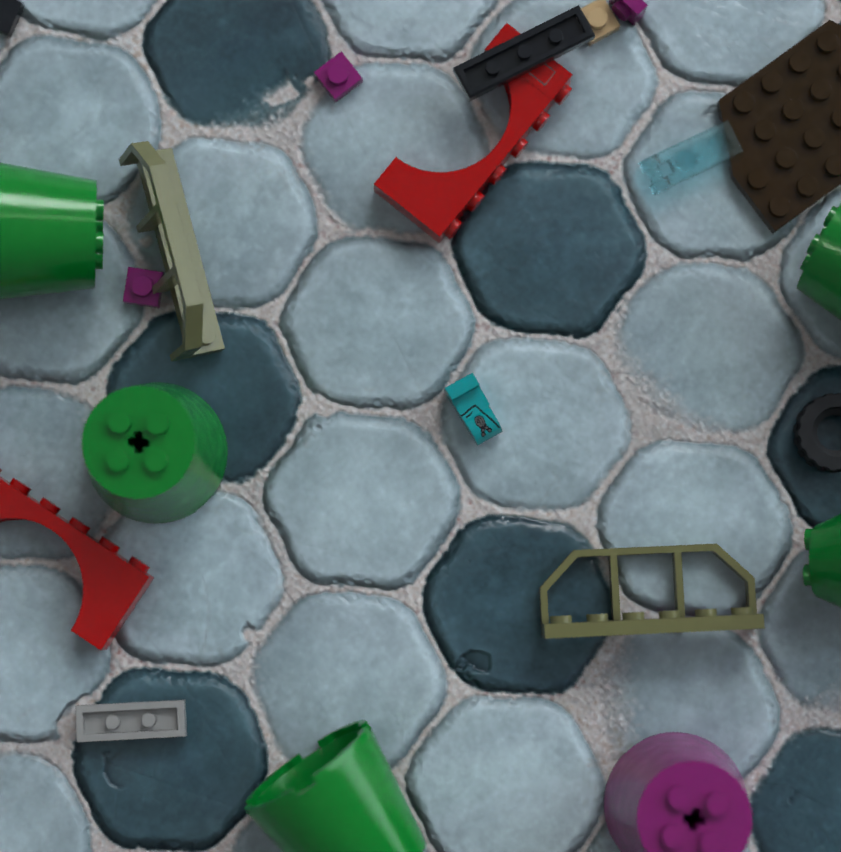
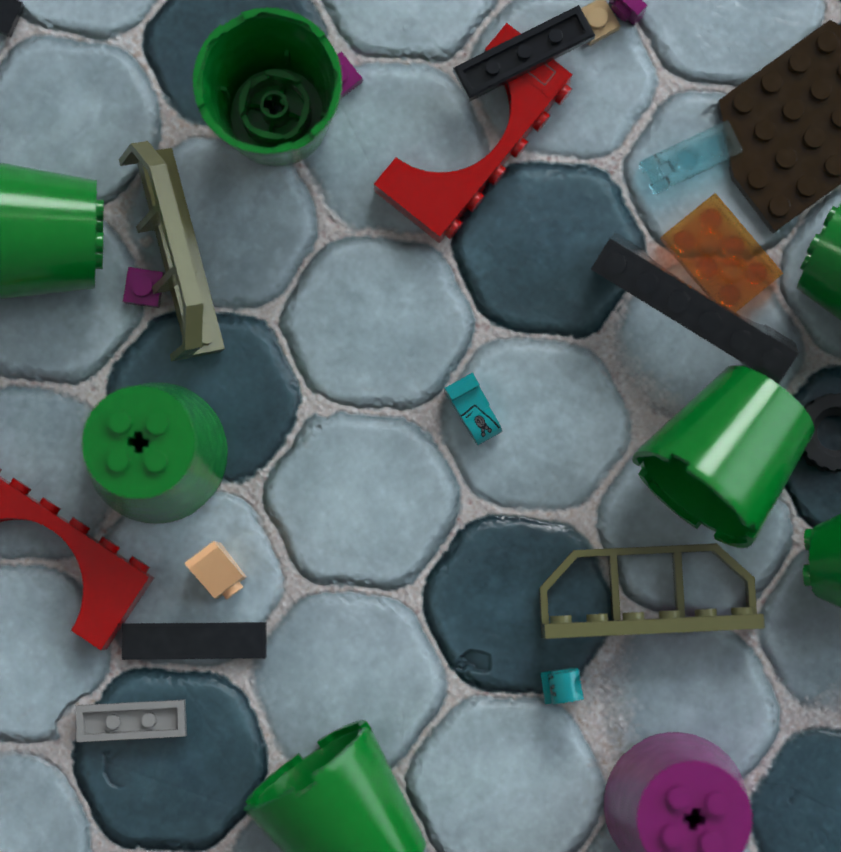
(194, 640): none -> black tile
(216, 570): none -> light nougat slope
(265, 62): none -> green cone
(561, 685): none -> teal leg
(721, 254): none -> clear orange plate
(727, 454): none -> green cone
(741, 338): none -> black arch

